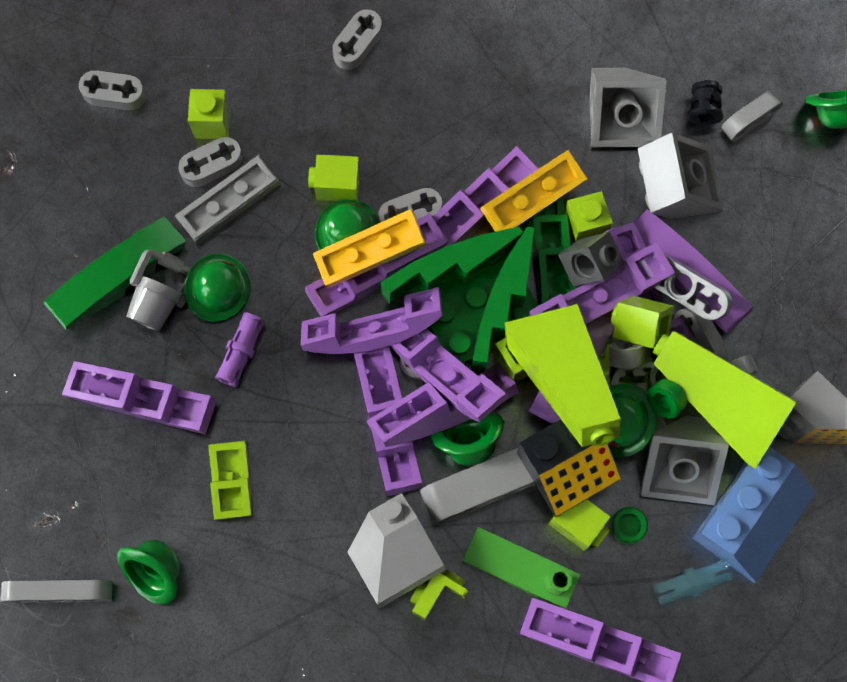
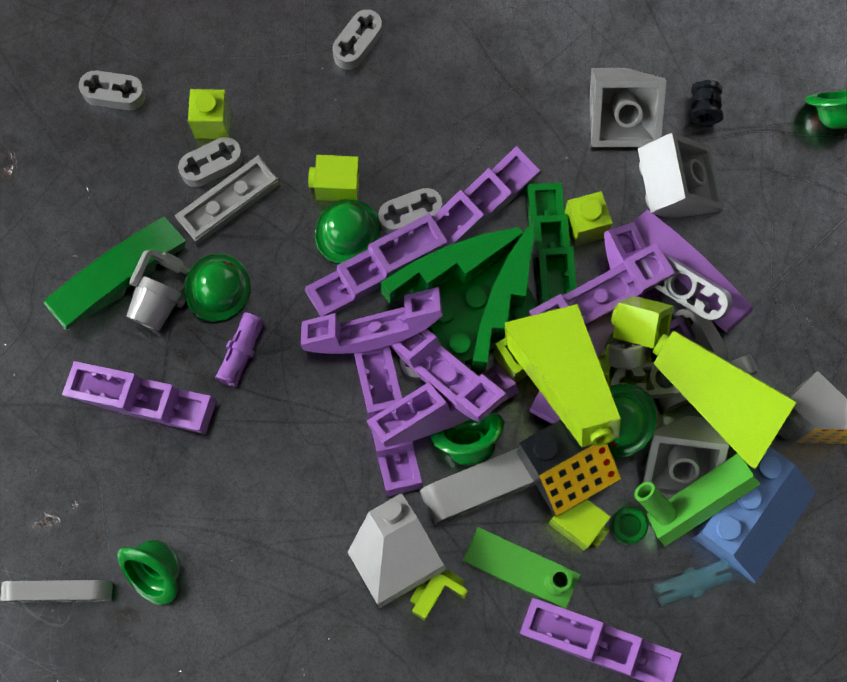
(230, 480): lime slope -> none
(369, 248): yellow plate -> none
(534, 193): yellow plate -> none
(591, 259): dark grey brick -> none
(667, 399): green tile -> none
(696, 502): none -> bright green piece
(752, 115): light grey beam -> none

